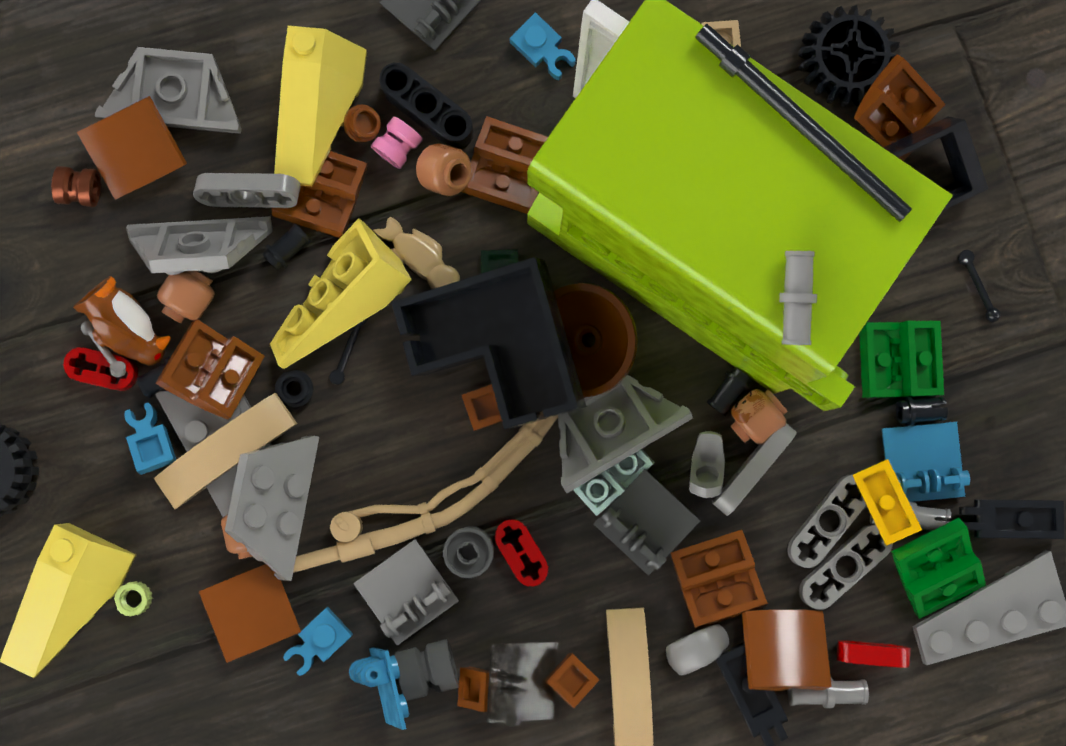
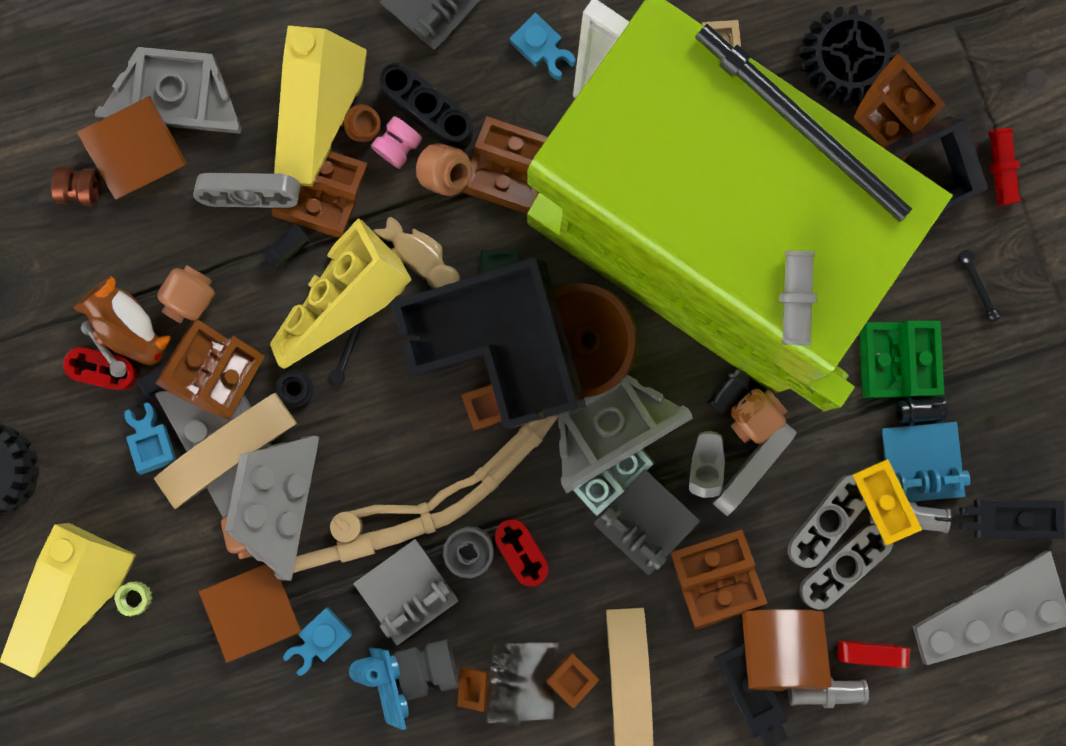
(197, 244): light grey wing -> none
(697, 649): light grey hair -> none
(939, 568): green slope -> none
(1004, 166): none -> red pin

